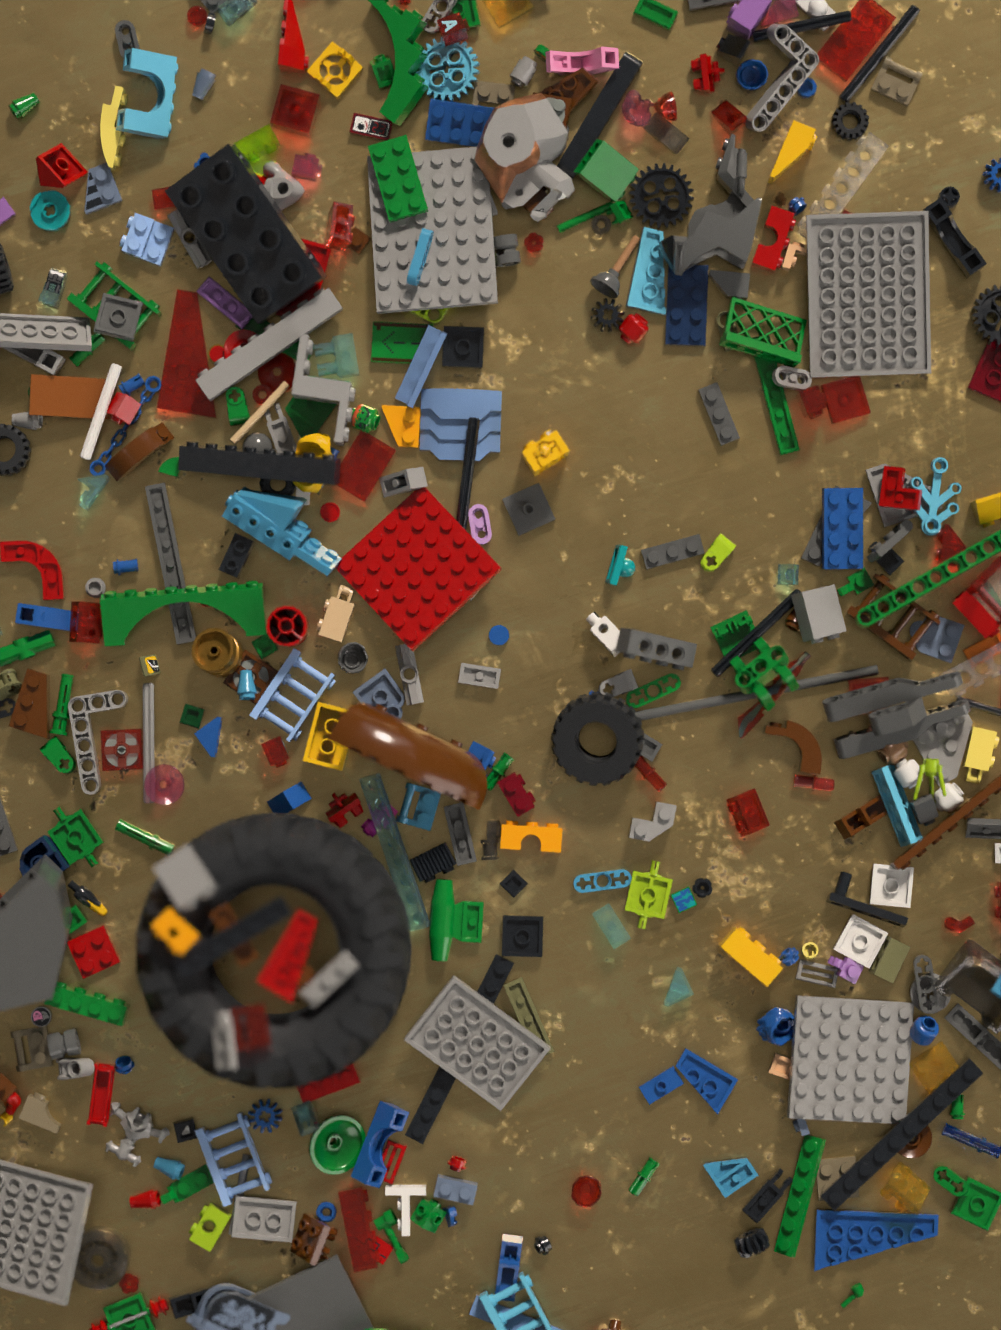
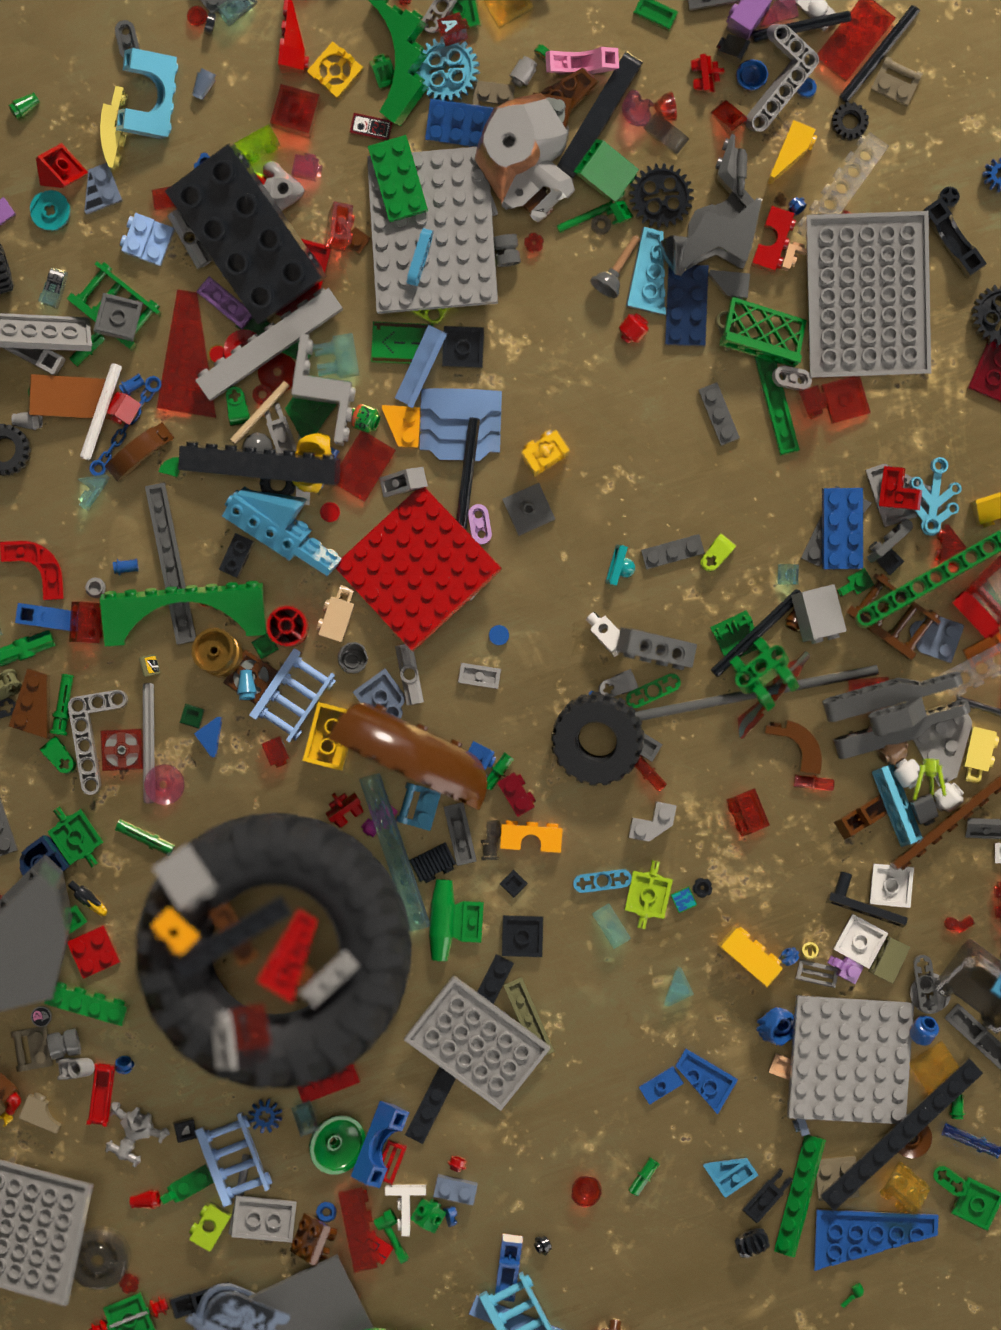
(169, 1167): dark azure cone -> none
(289, 799): blue slope -> none
(614, 317): black gear -> none

